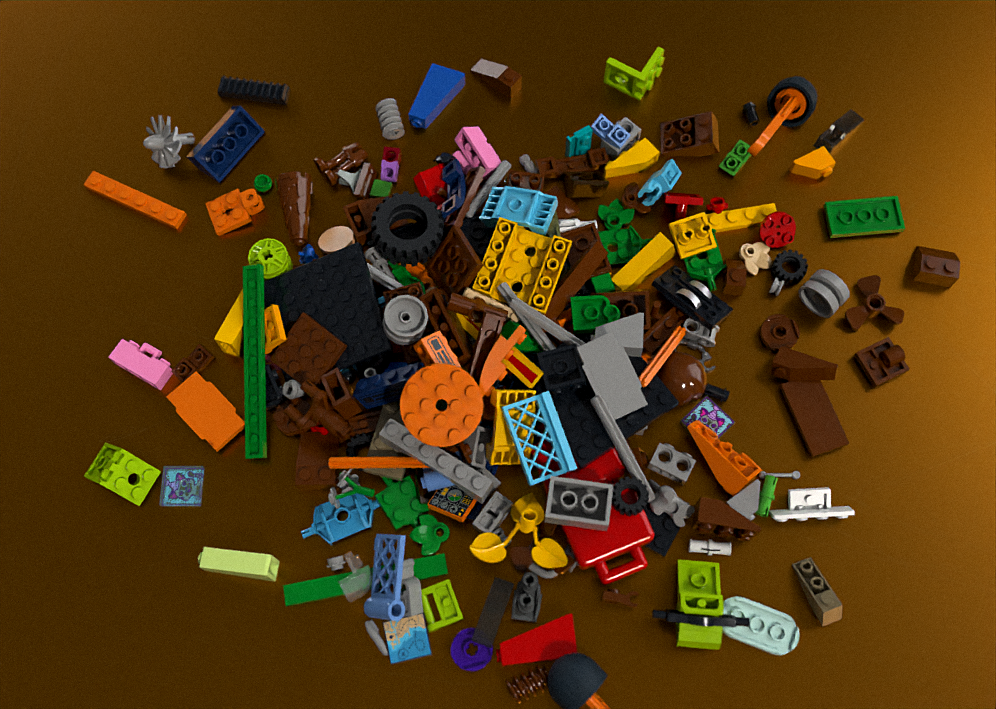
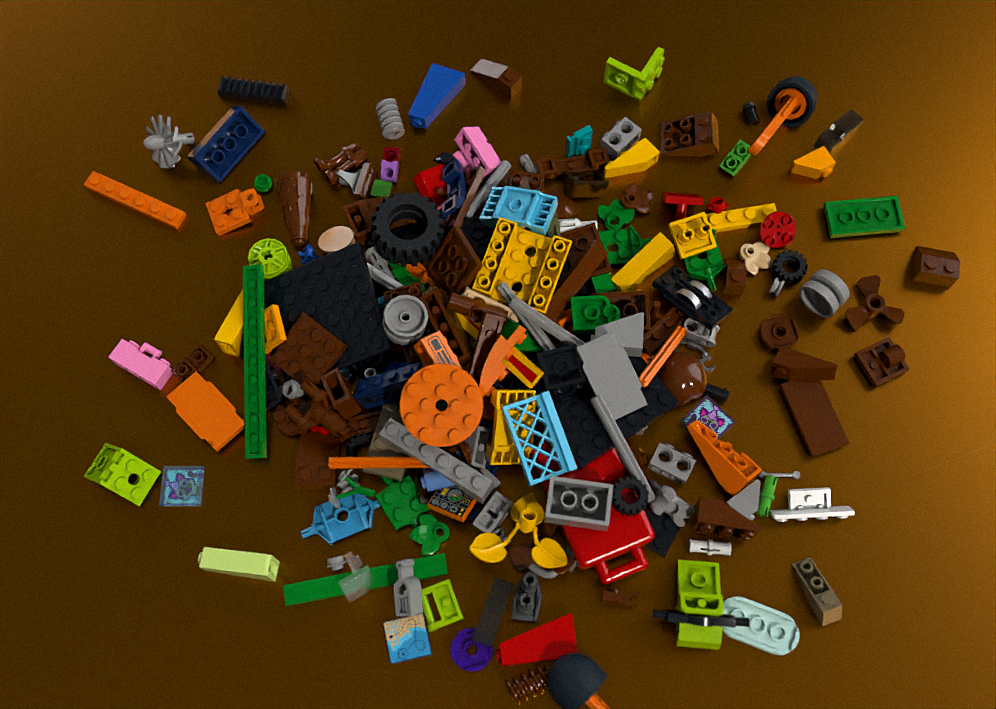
(373, 631): light grey piece -> none
(387, 605): medium blue piece -> none
(609, 132): medium blue slope -> none
(660, 182): medium azure plate -> none

